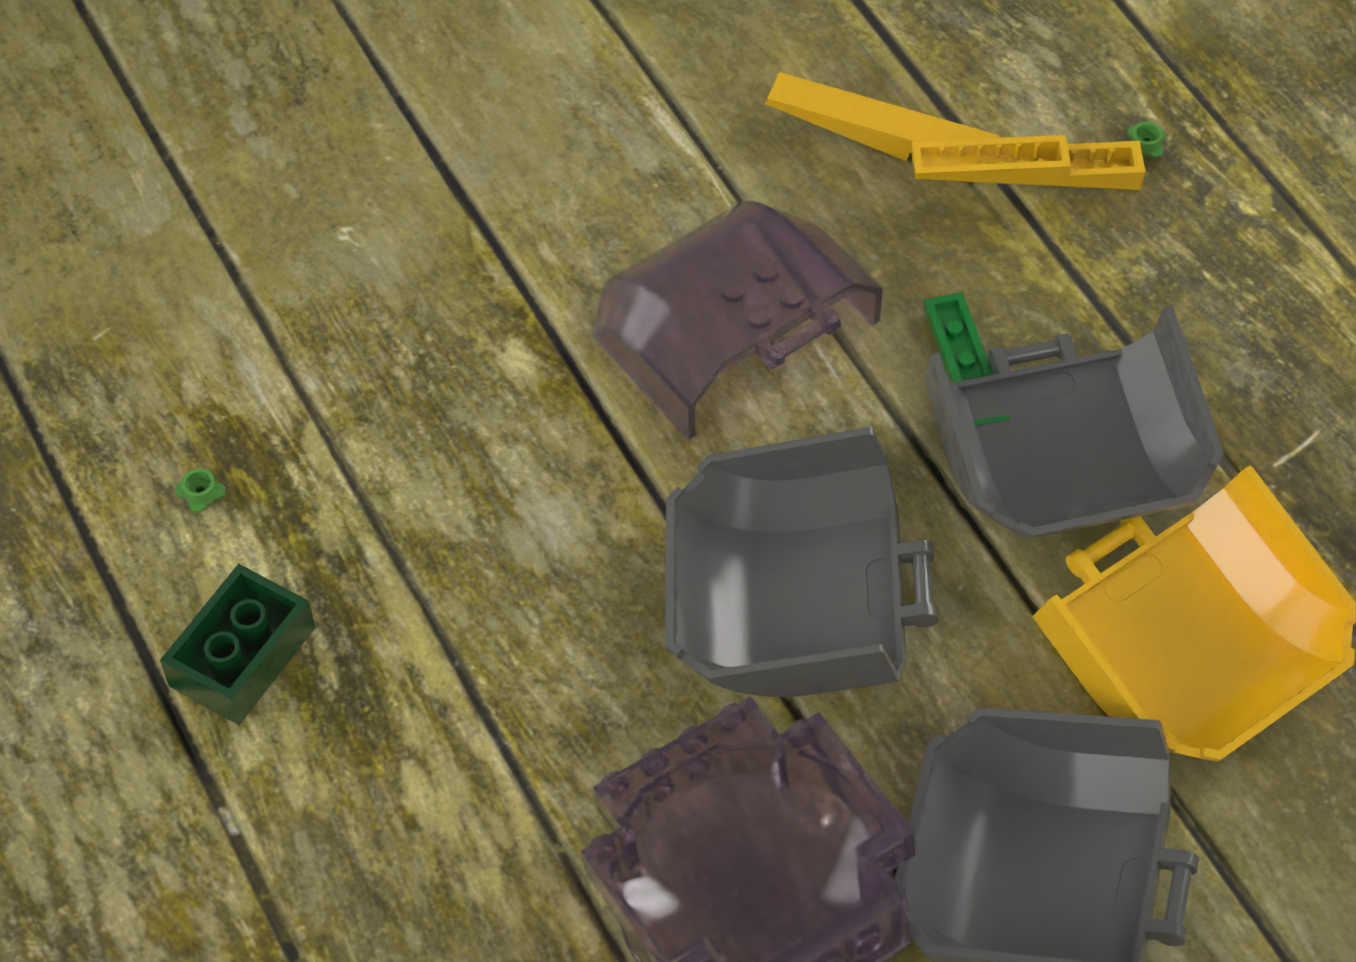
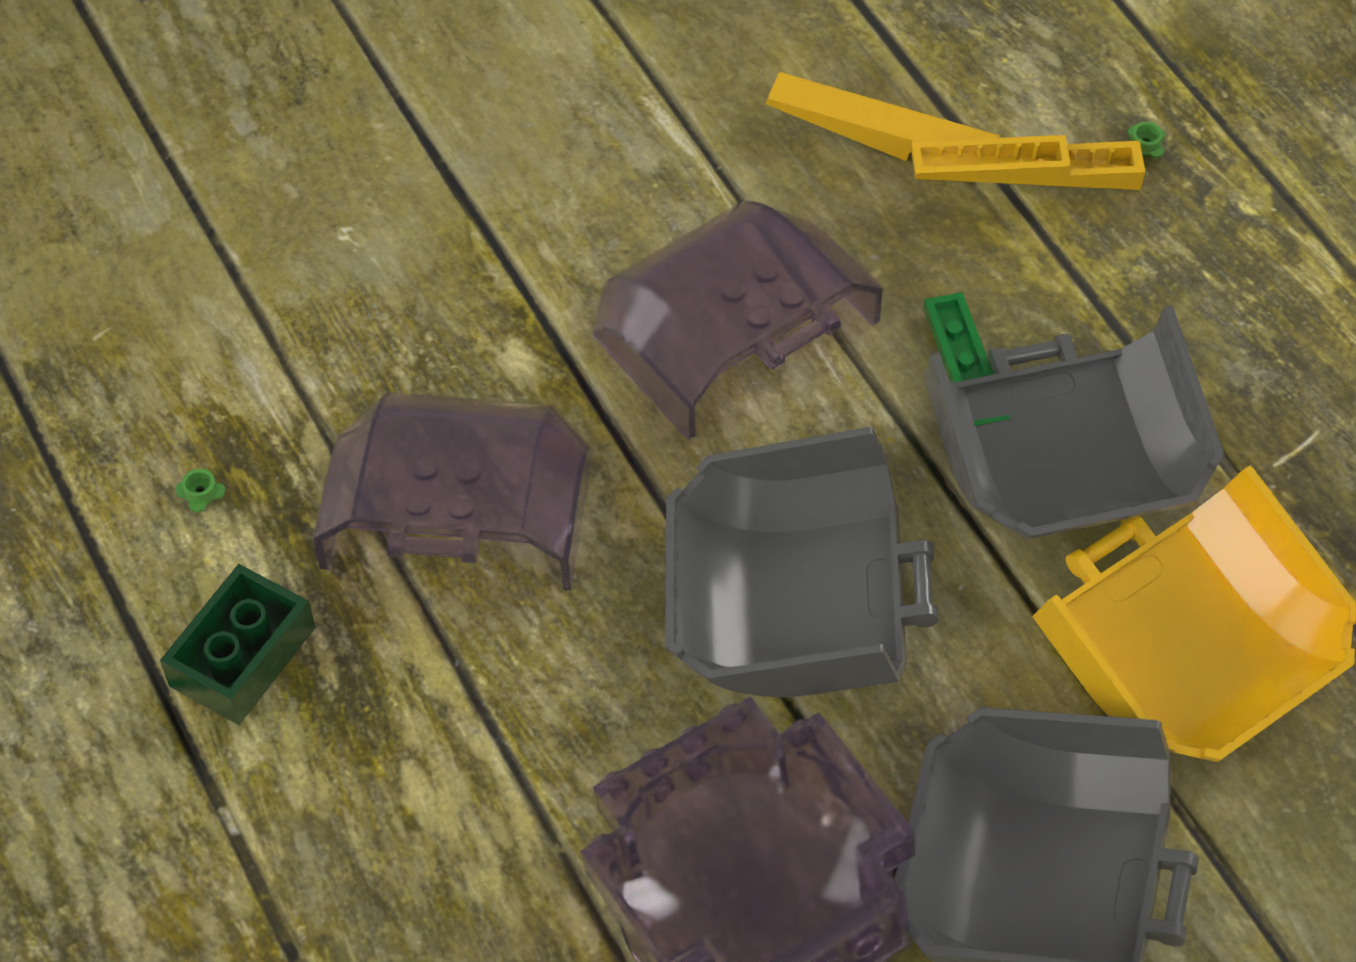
(457, 473): none -> windscreen

